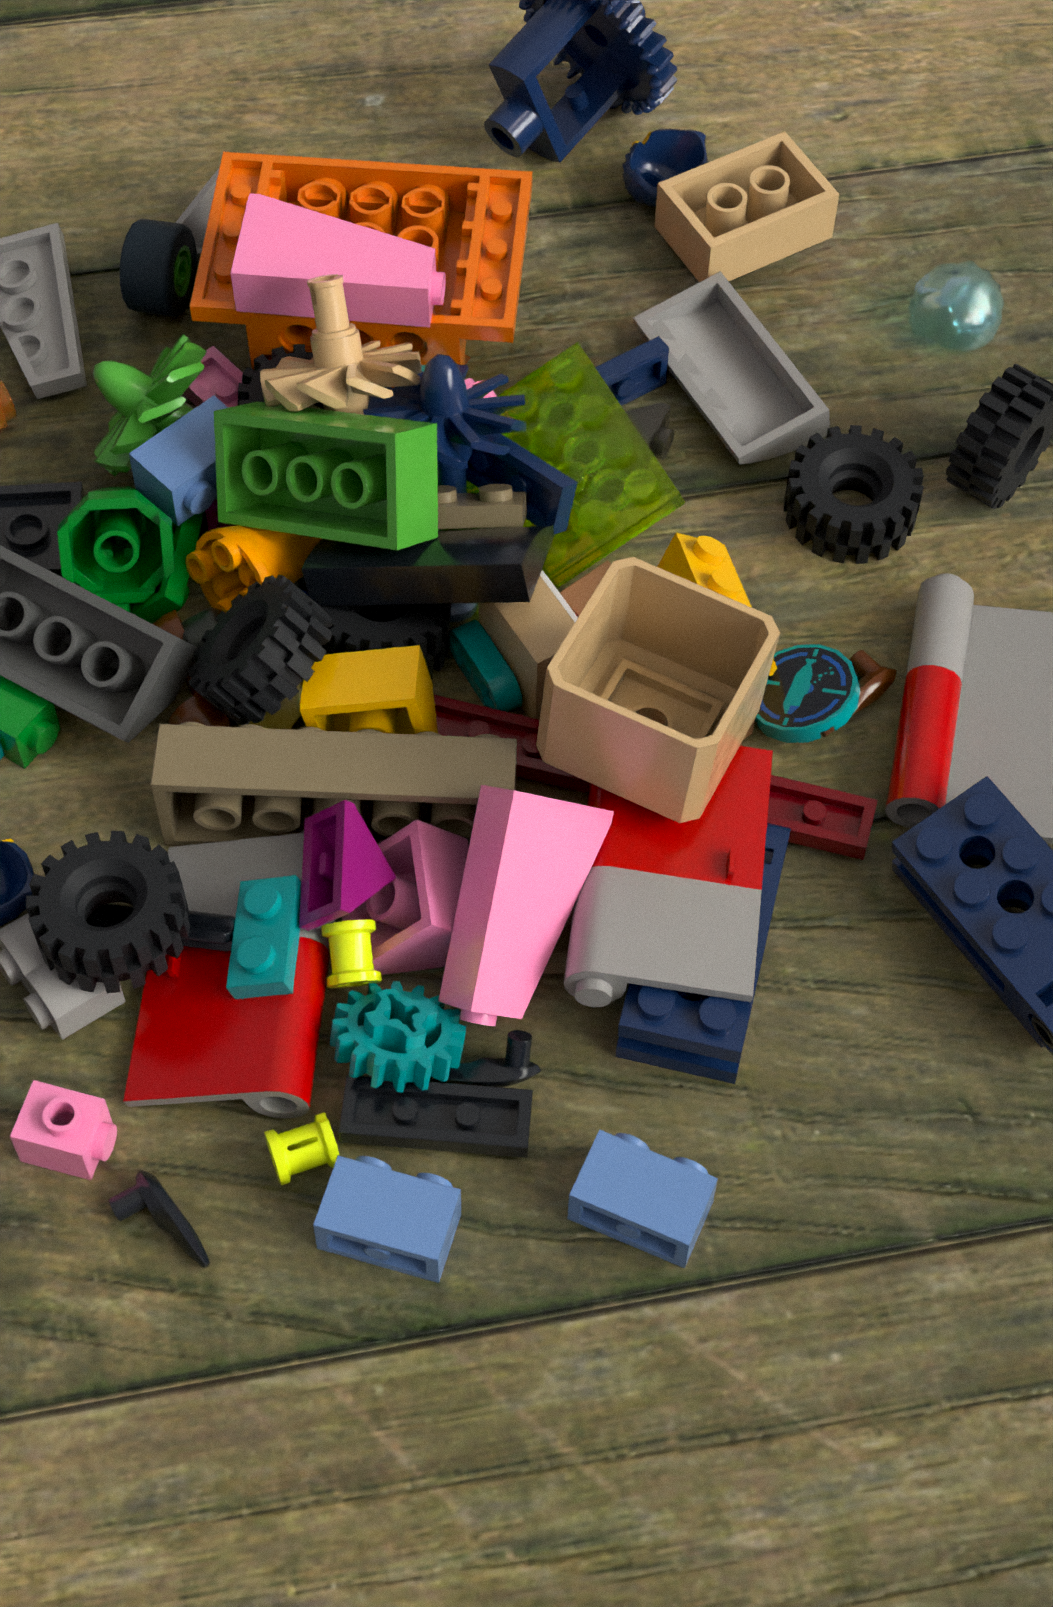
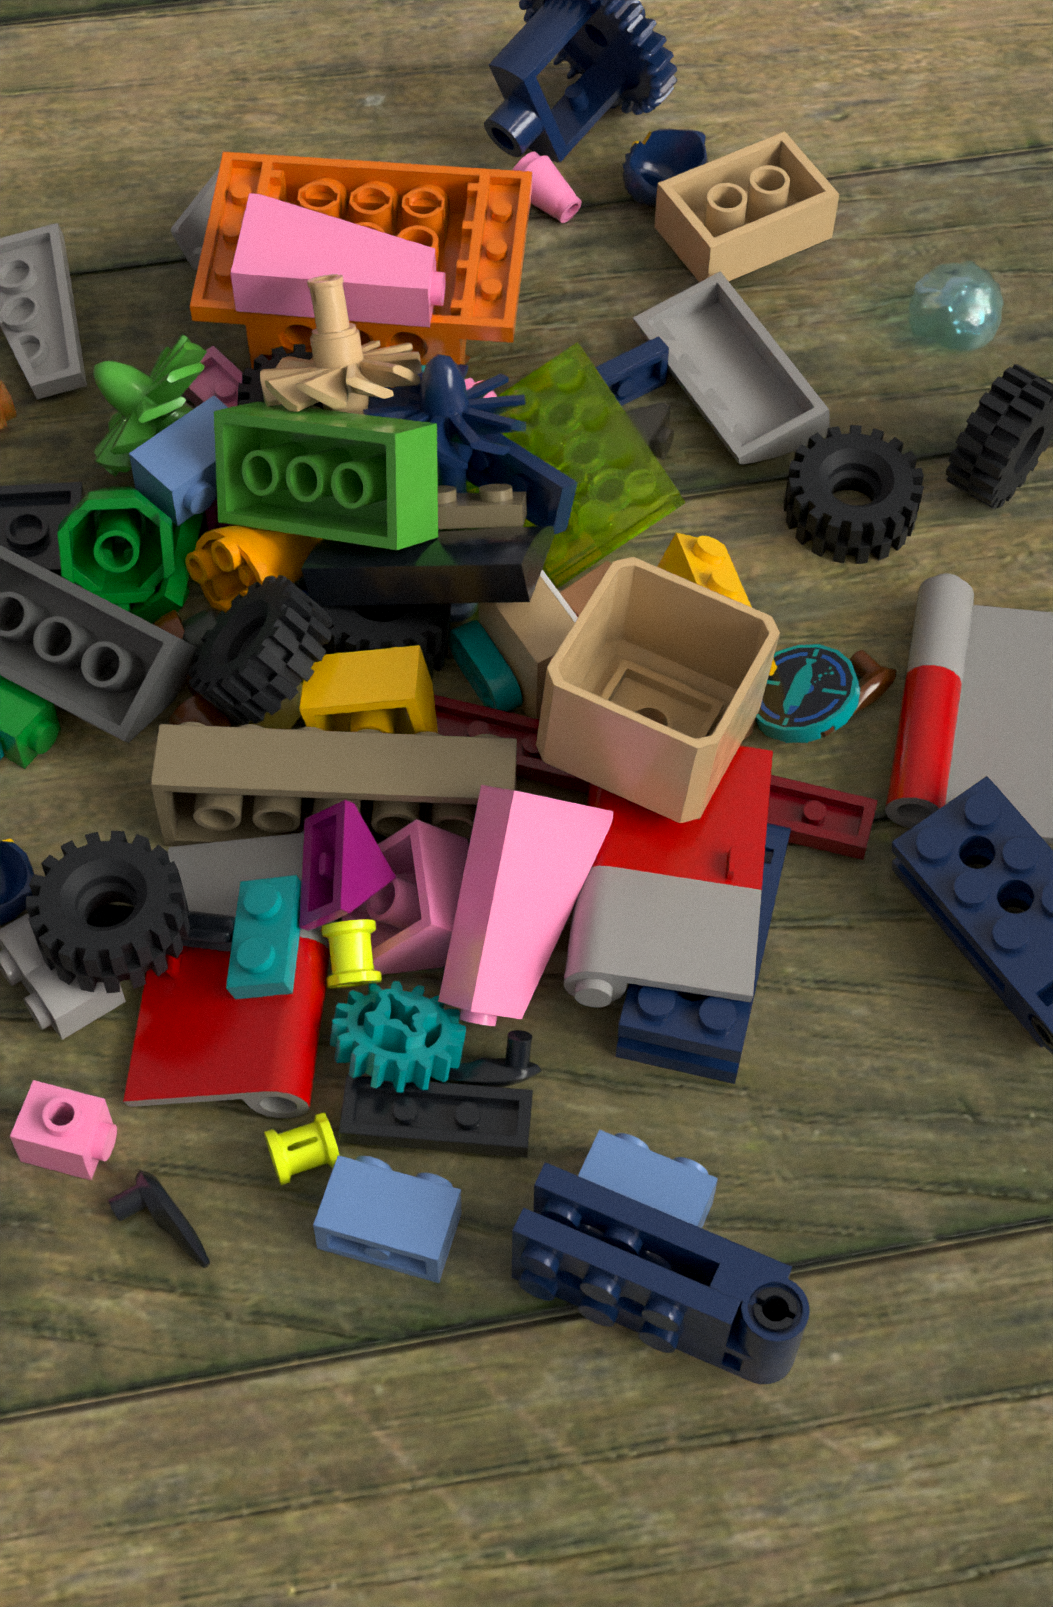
(158, 267): black wheel -> none
(549, 187): none -> bright pink cone
(658, 1277): none -> dark blue hinge

